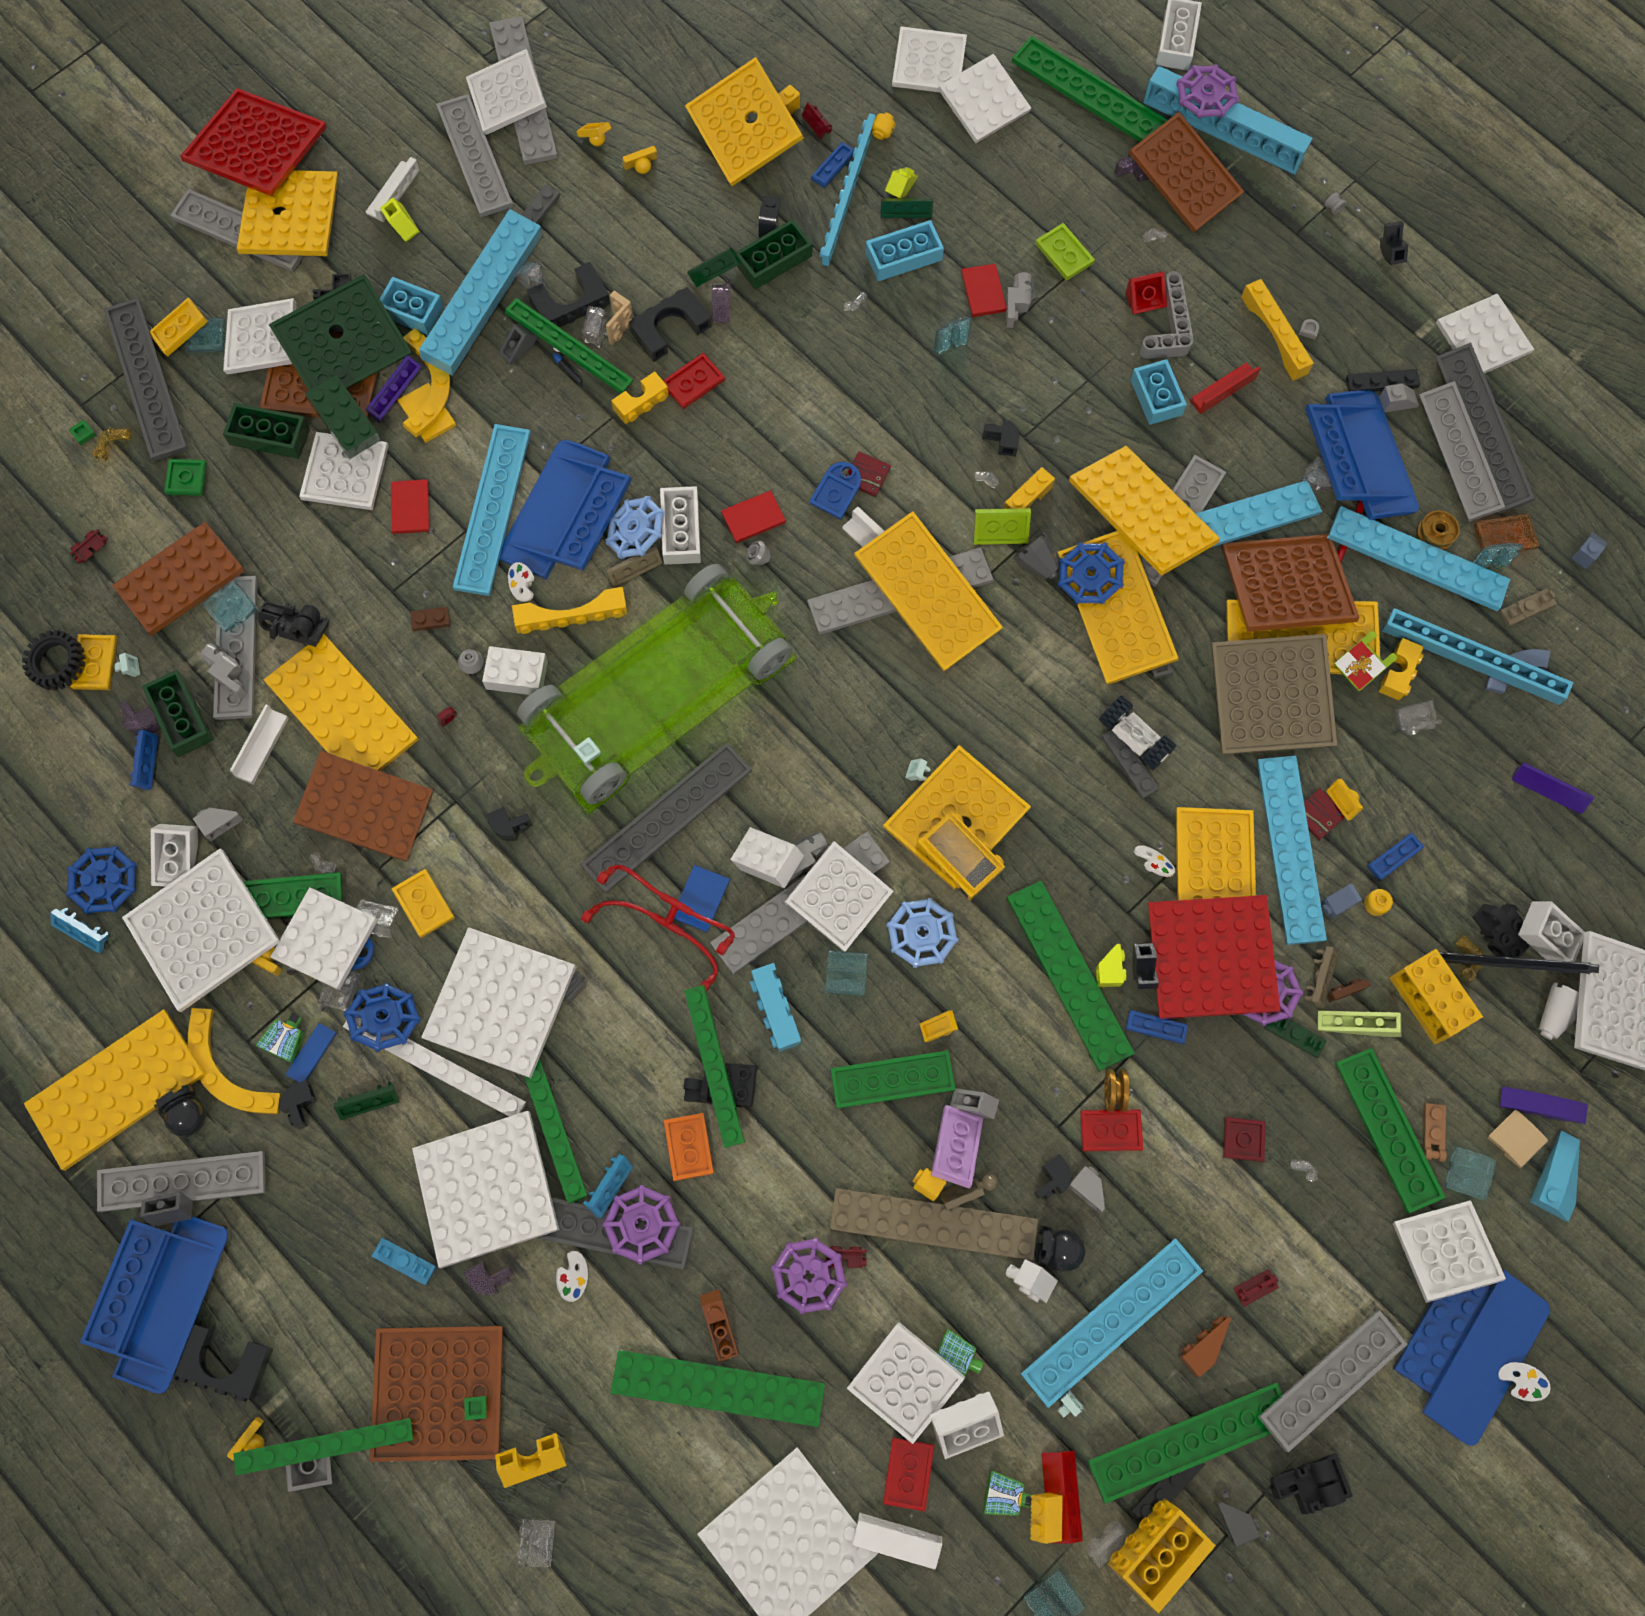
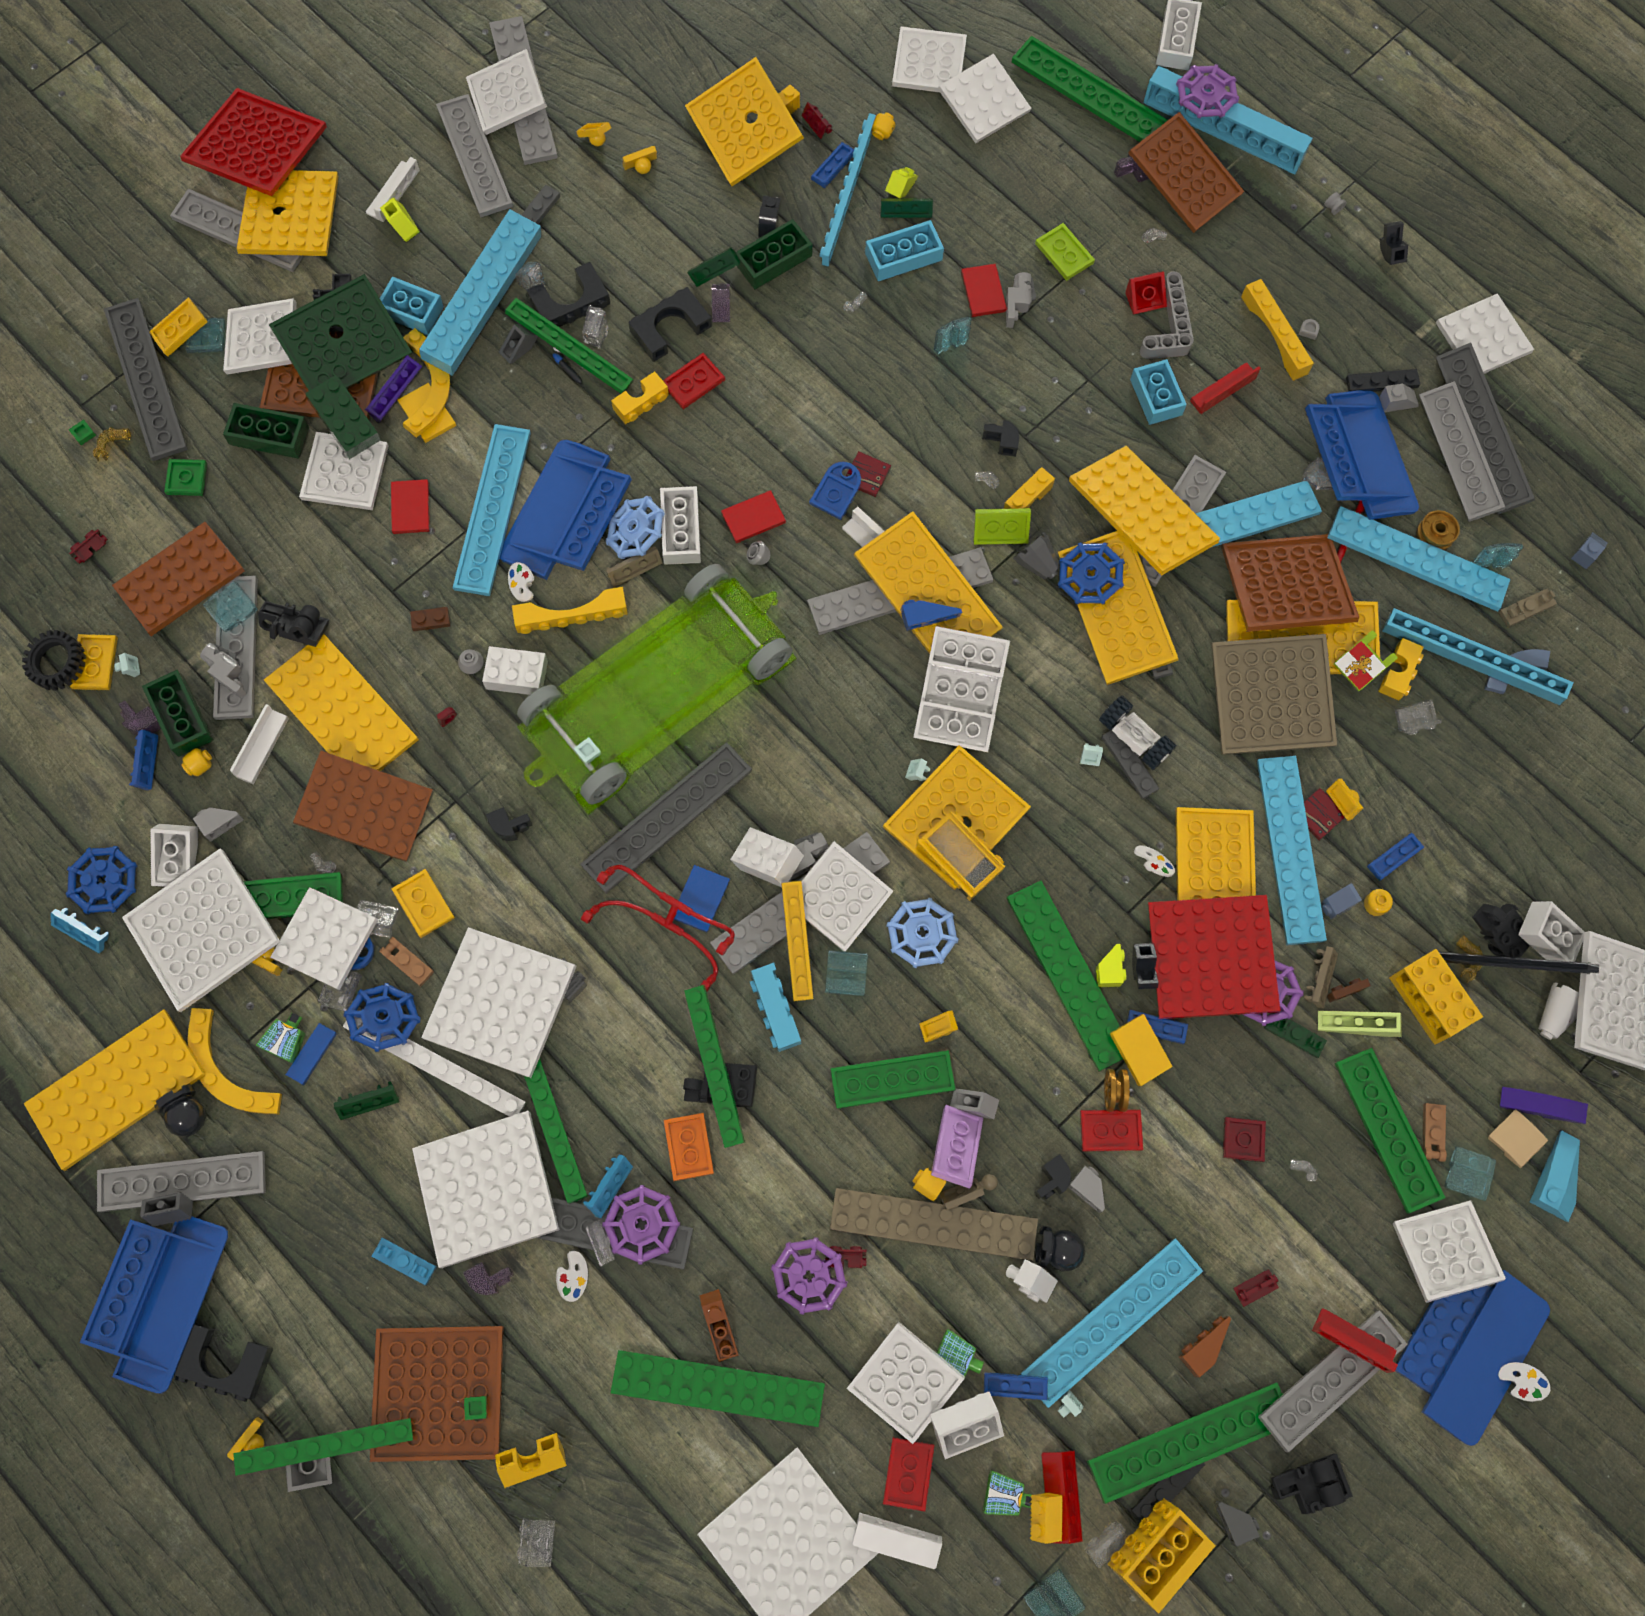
(196, 762): none -> yellow head
(294, 1099): black brick -> none
(407, 962): none -> medium nougat plate
(600, 1243): none -> clear plate
(621, 316): tan bracket -> none
(797, 940): none -> yellow plate
(926, 613): none -> blue slope
(961, 689): none -> white slope
(1016, 1386): none -> blue tile
(1091, 755): none -> light aqua tile
(1141, 1050): none -> yellow tile
(1355, 1341): none -> red panel
(1507, 530): clear orange plate -> none
(1552, 788): dark purple slope -> none

